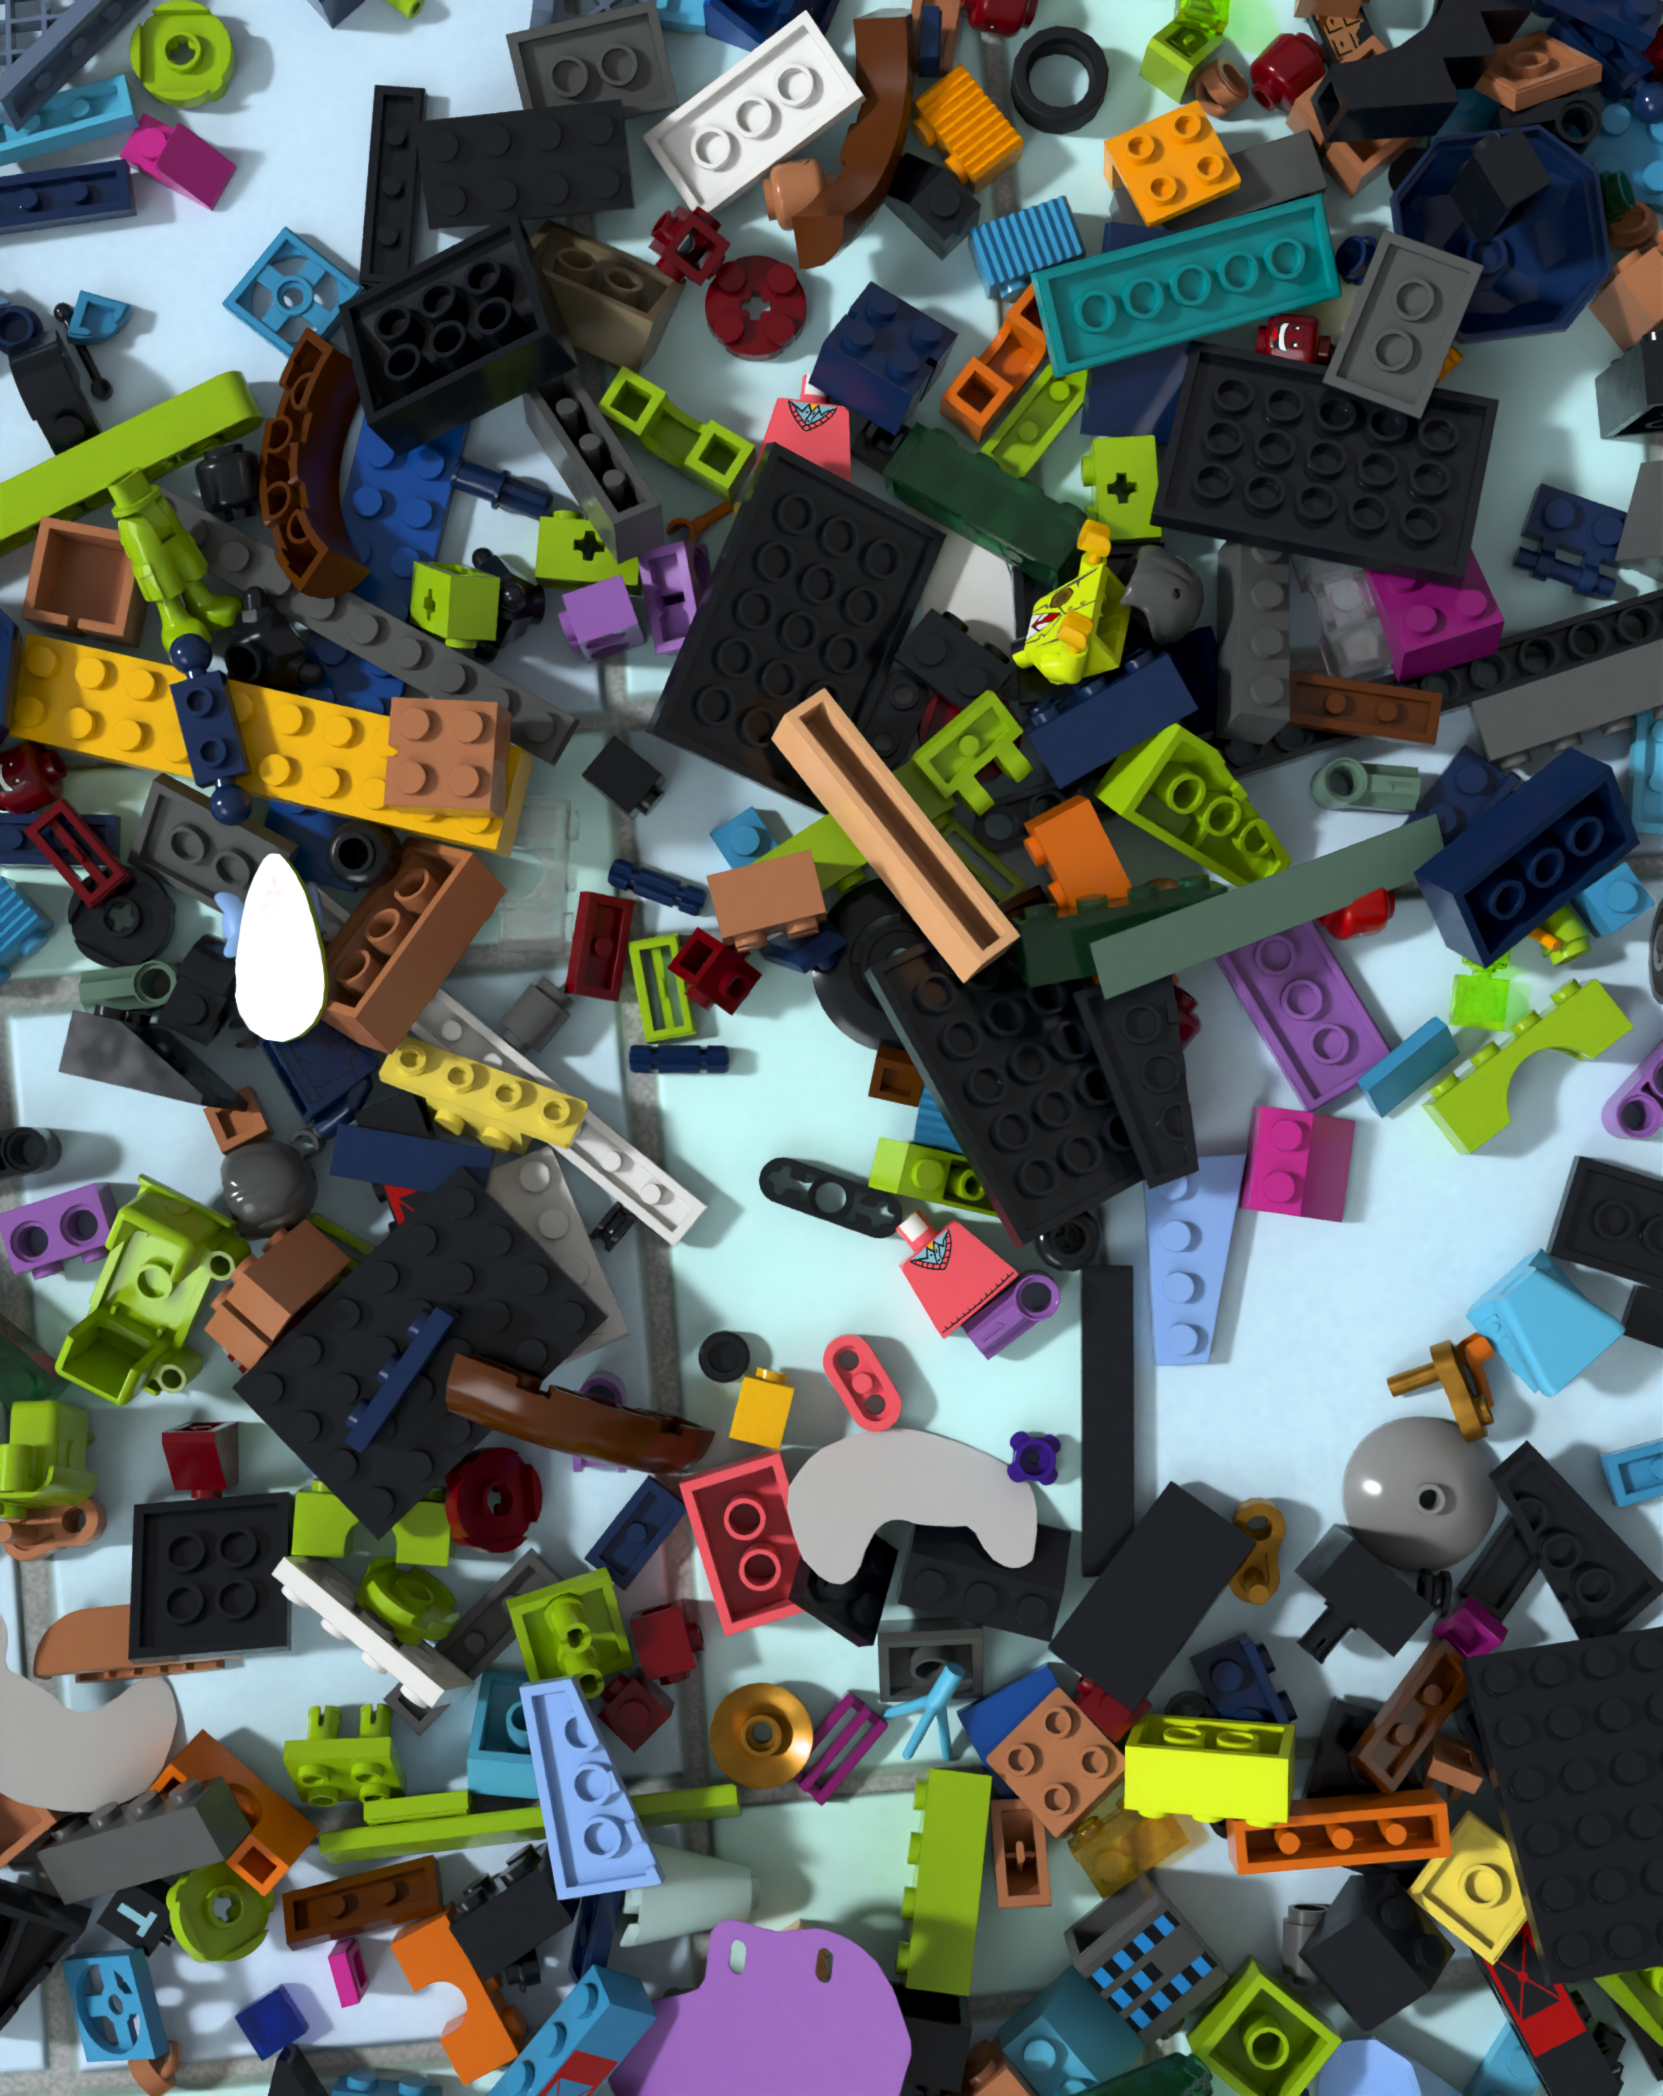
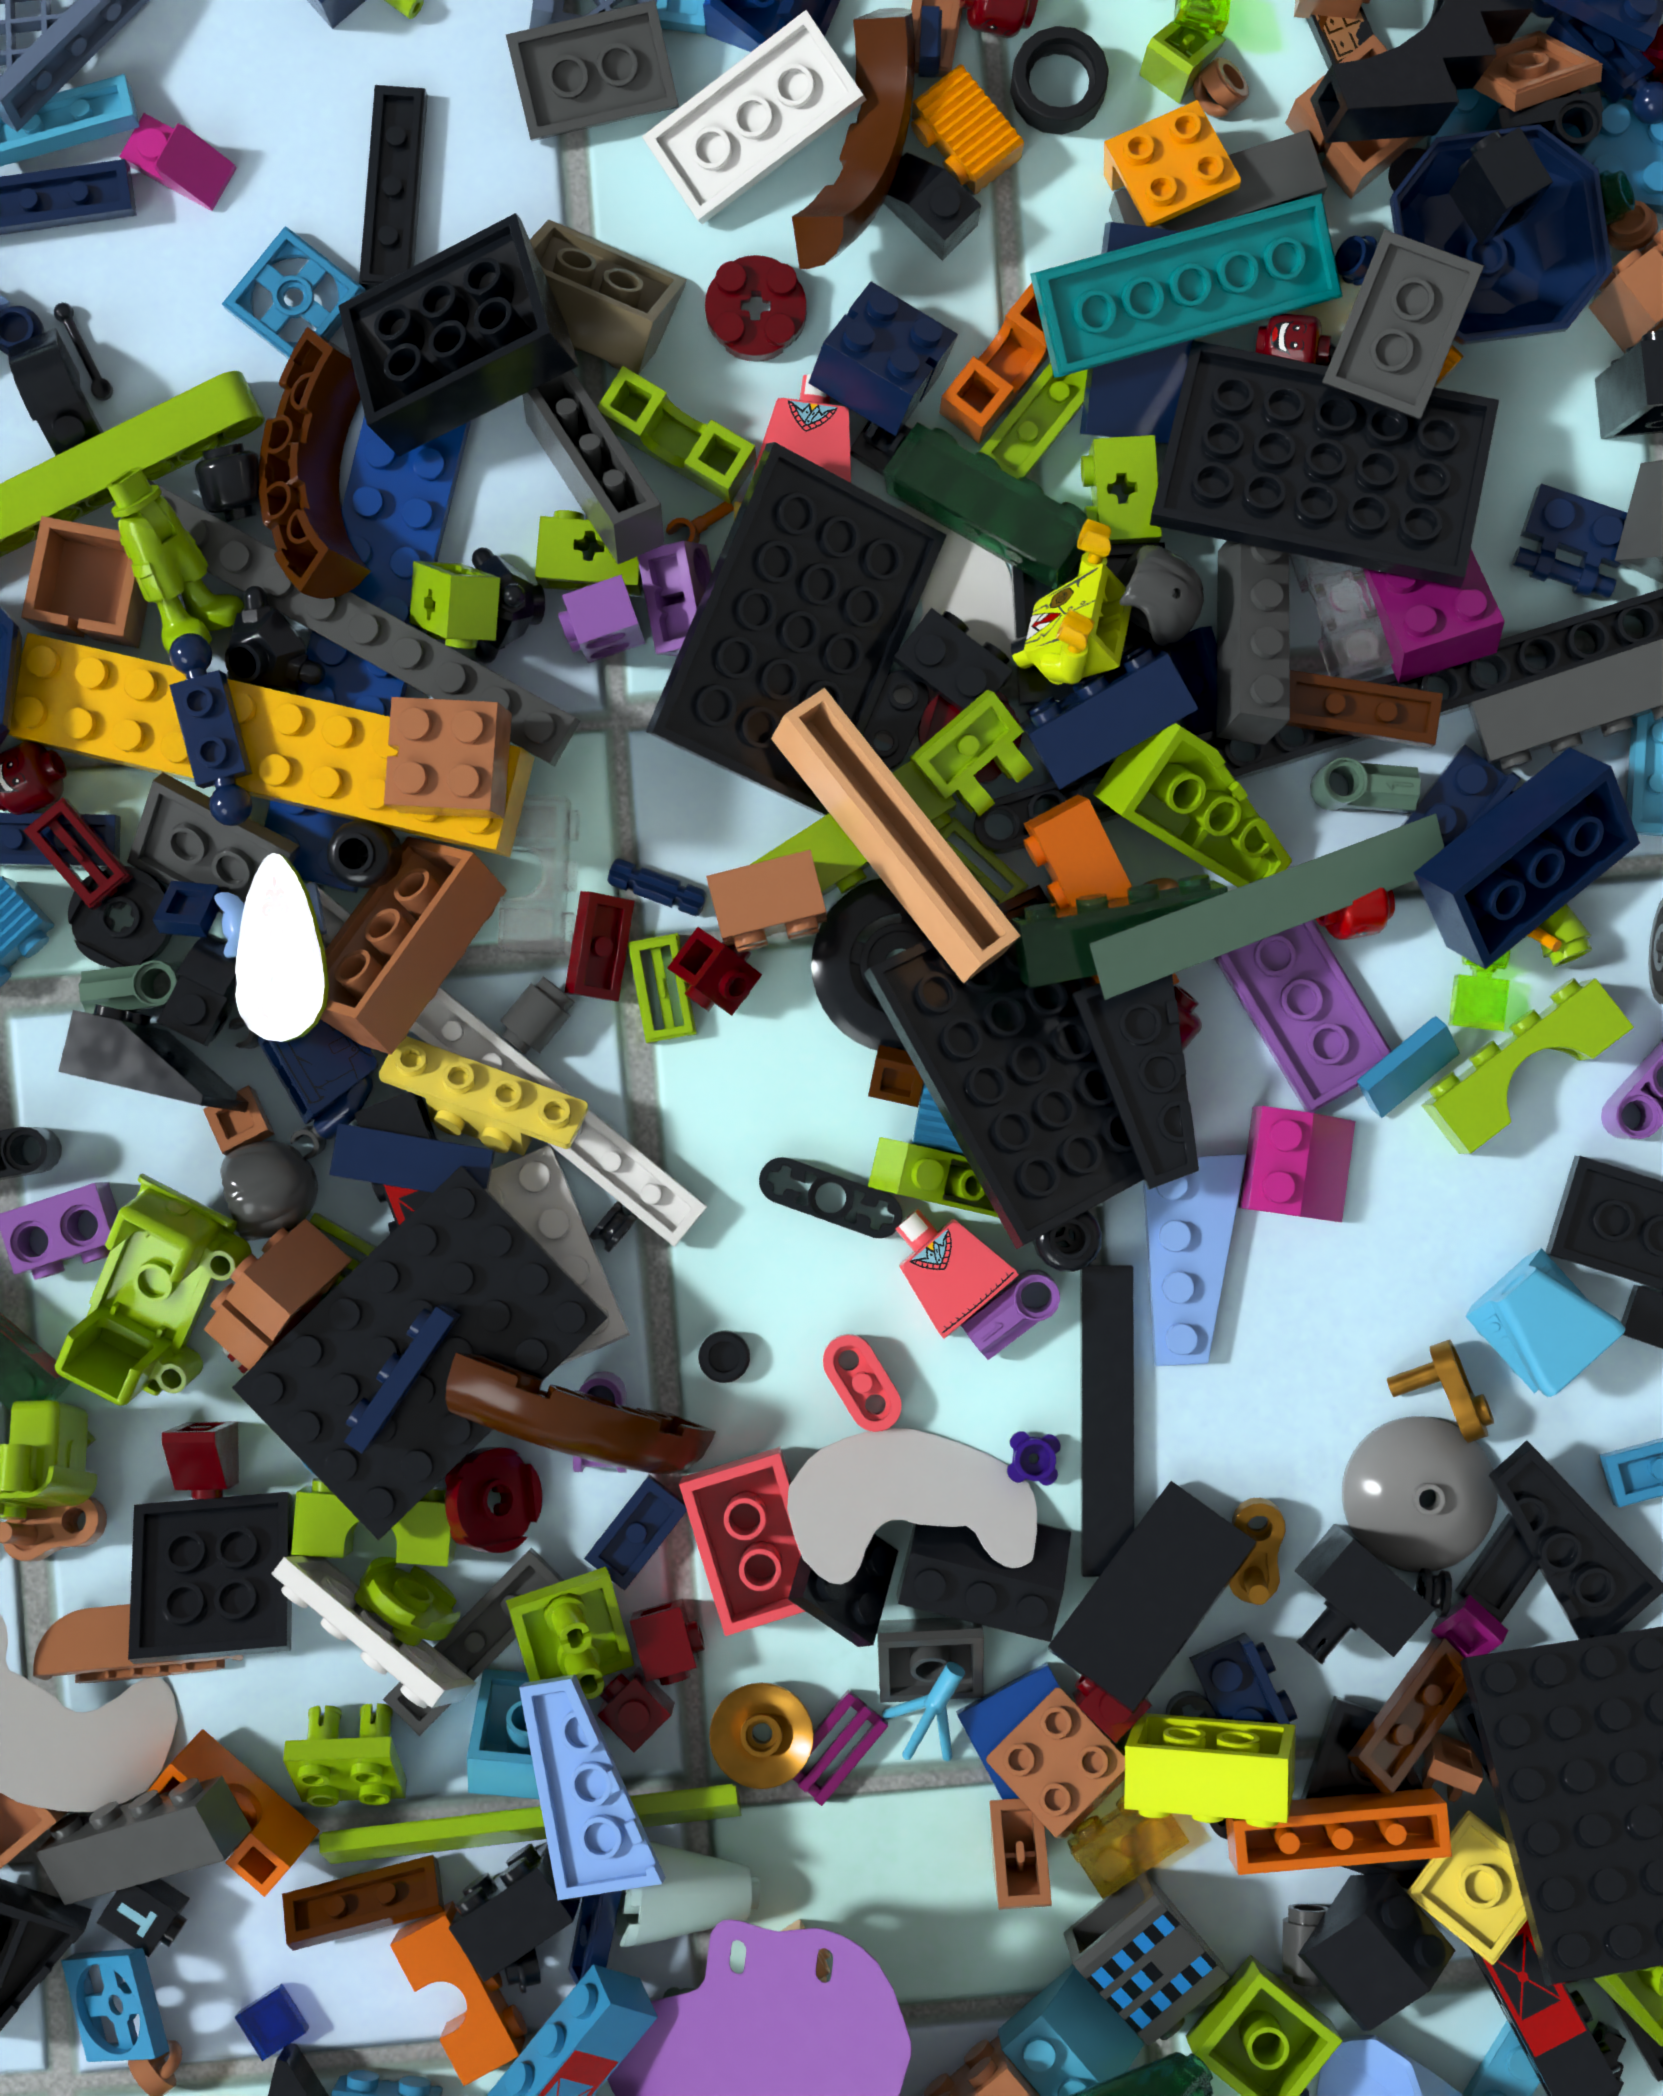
(97, 319): dark azure tile -> none
(187, 909): none -> dark blue plate
(198, 1928): lime plate -> none
(203, 76): lime plate -> none
(348, 1972): dark pink tile -> none
(419, 1808): lime tile -> none
(500, 489): dark blue axle -> none
(525, 164): black brick -> none
(625, 779): black brick -> none
(679, 1059): dark blue axle -> none
(706, 247): dark red brick -> none
(743, 839): dark azure plate -> none
(762, 1408): yellow brick -> none
(793, 188): nougat head -> none
(805, 952): dark blue piece -> none
(939, 2038): black slope -> none
(945, 1882): lime wedge -> none
(1024, 244): dark azure brick -> none
(1286, 70): dark red head -> none
(1473, 1353): orange hand -> none
(1612, 901): dark azure brick -> none

